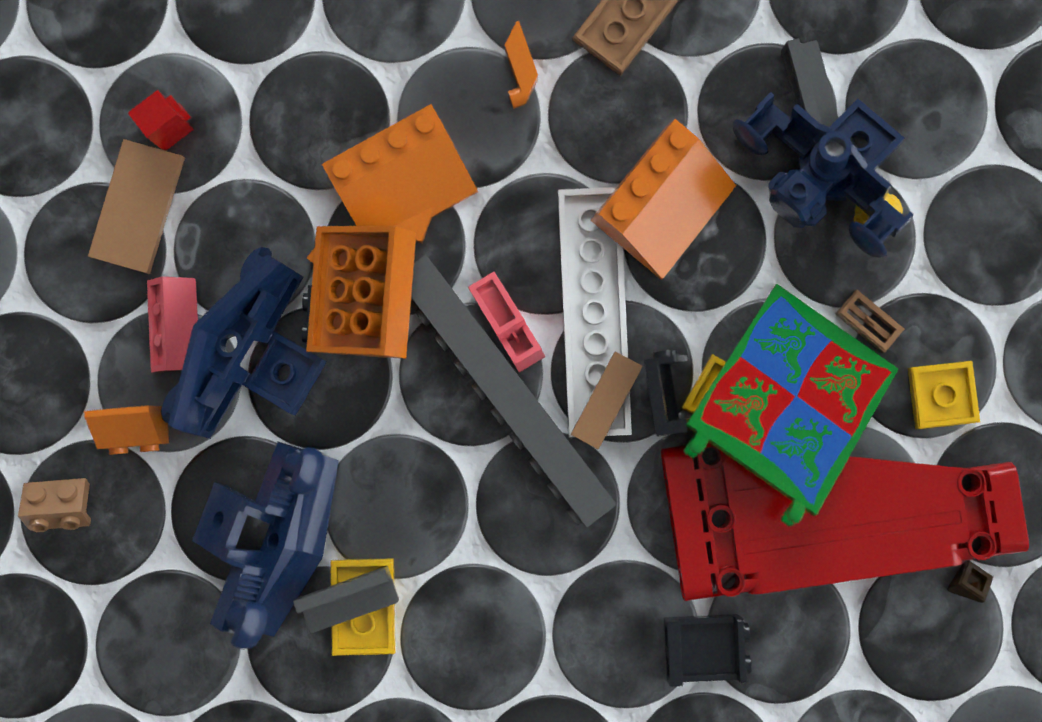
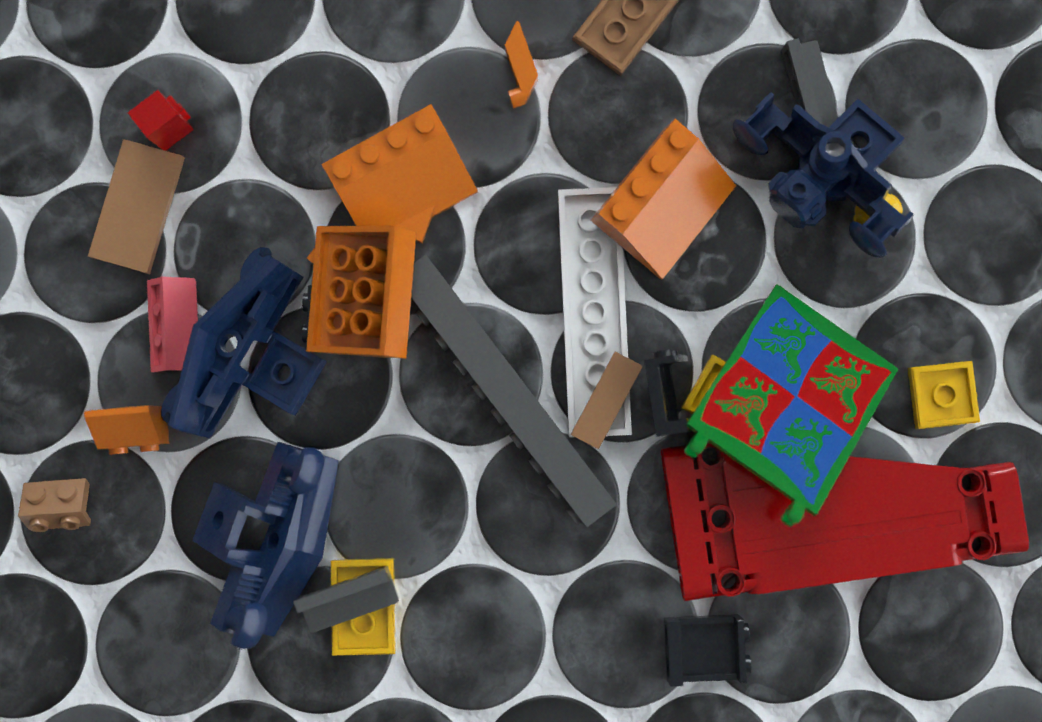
(506, 322): coral slope -> none
(864, 332): medium nougat tile -> none
(971, 582): dark brown slope -> none

